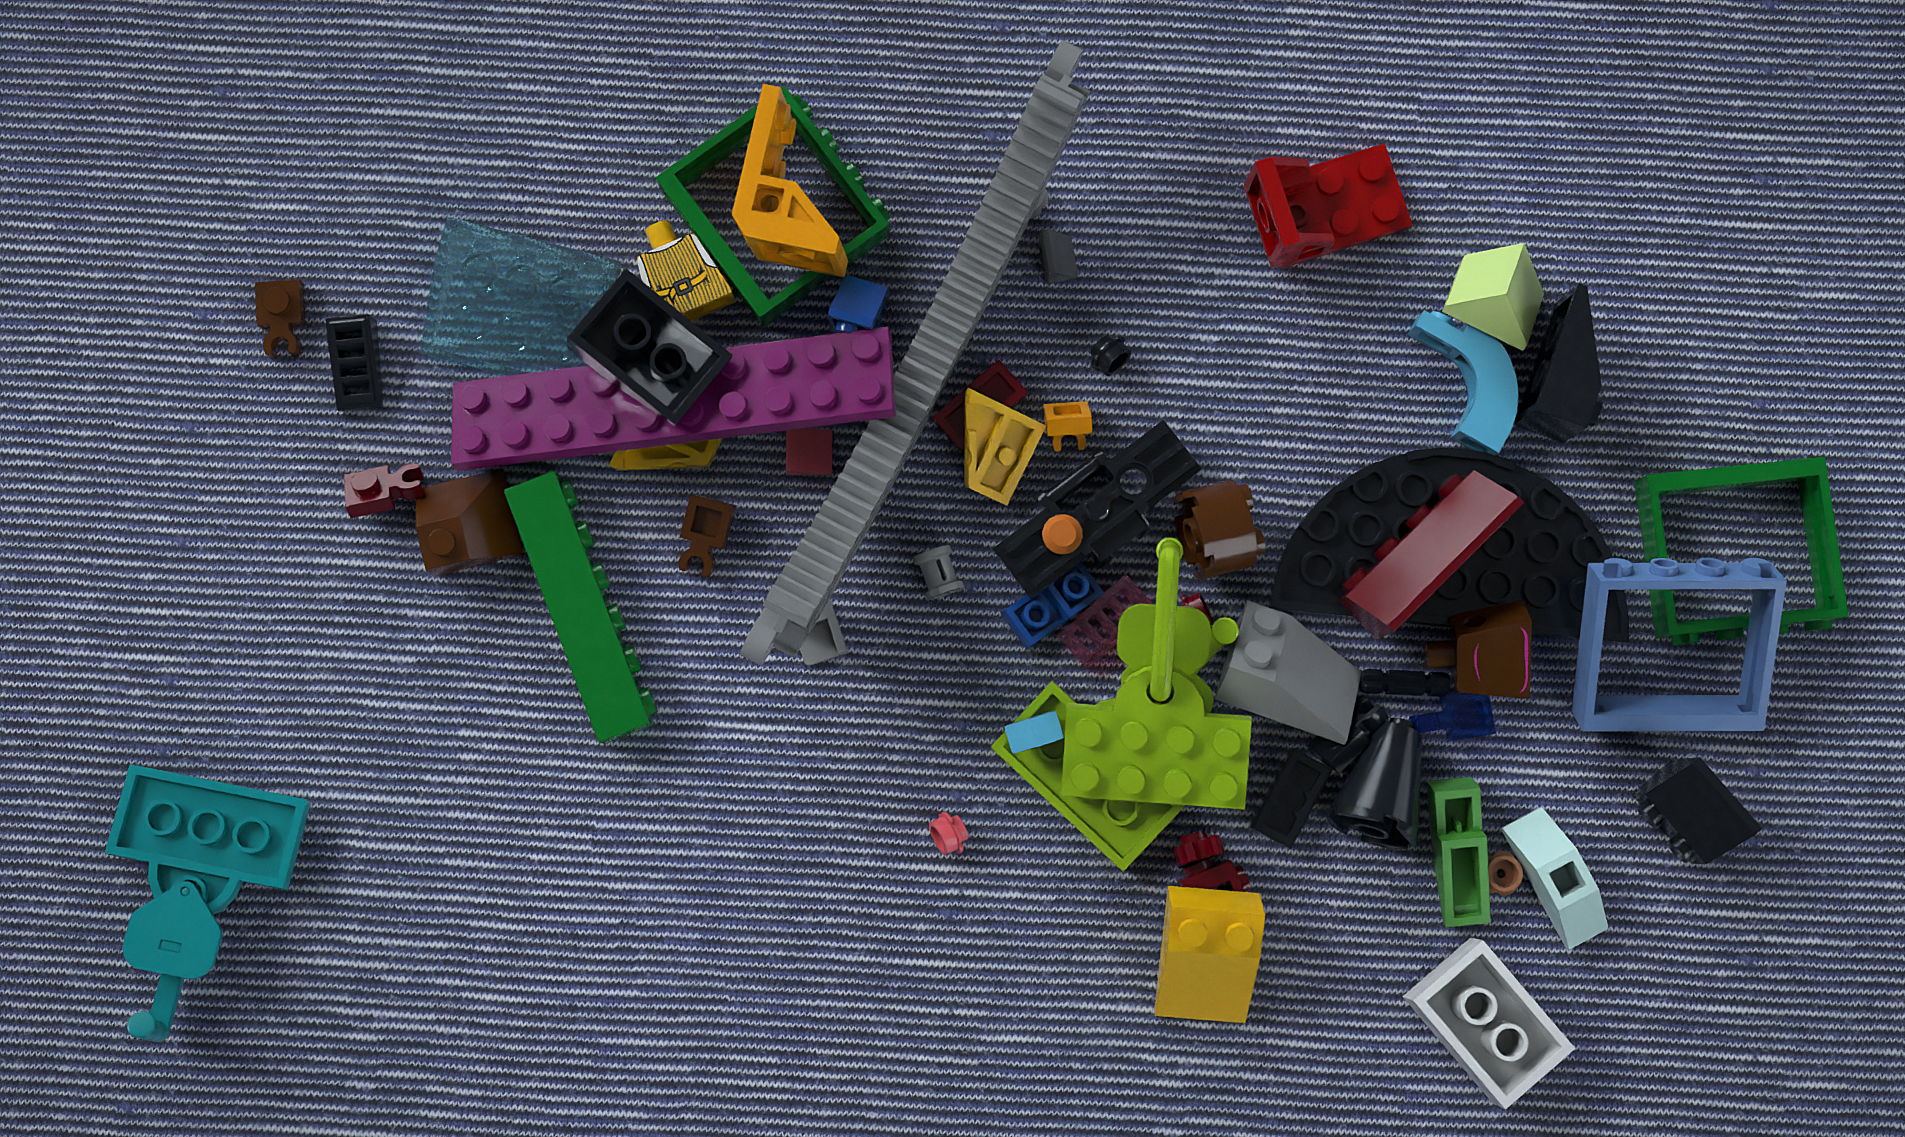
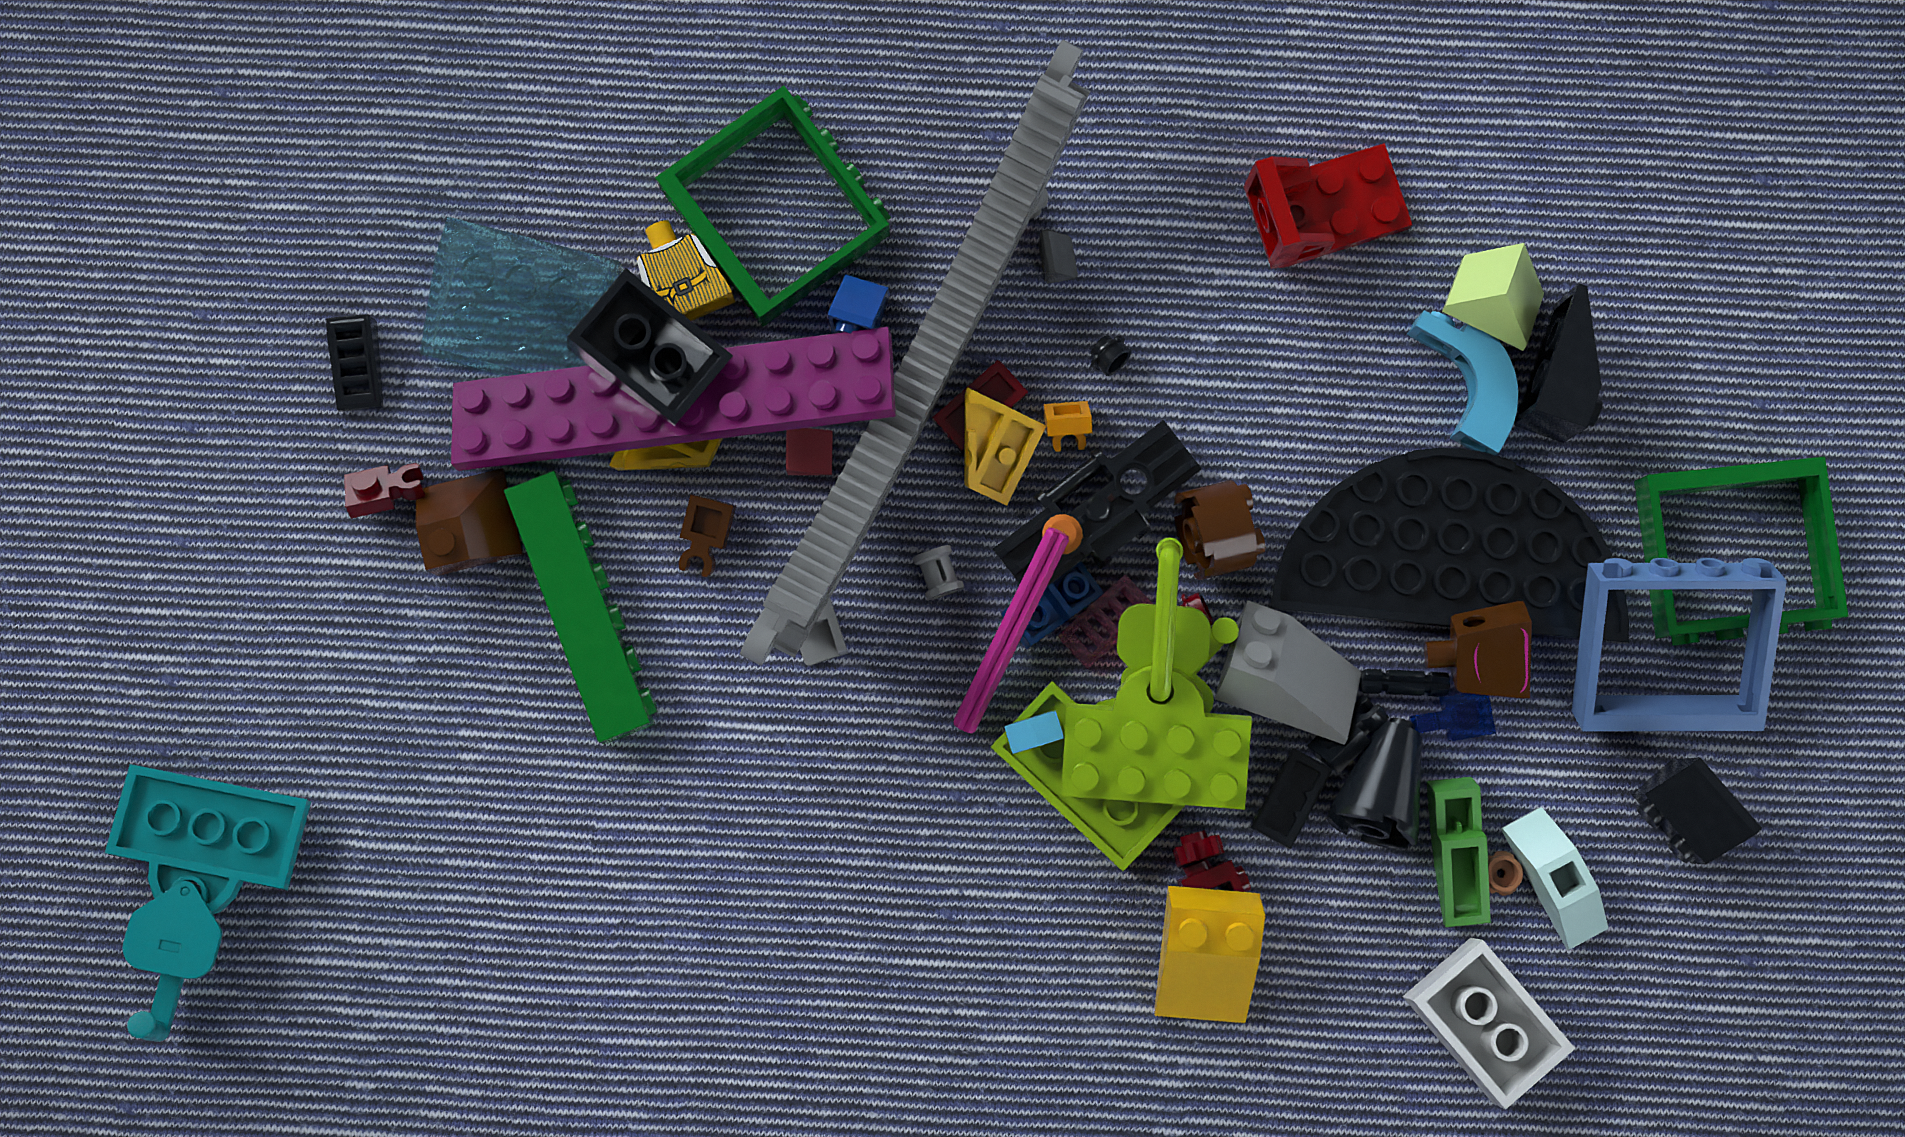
(280, 308): reddish brown plate -> none
(775, 212): light orange bracket -> none
(948, 833): coral plate -> none
(1011, 630): none -> dark pink axle
(1428, 553): dark red slope -> none

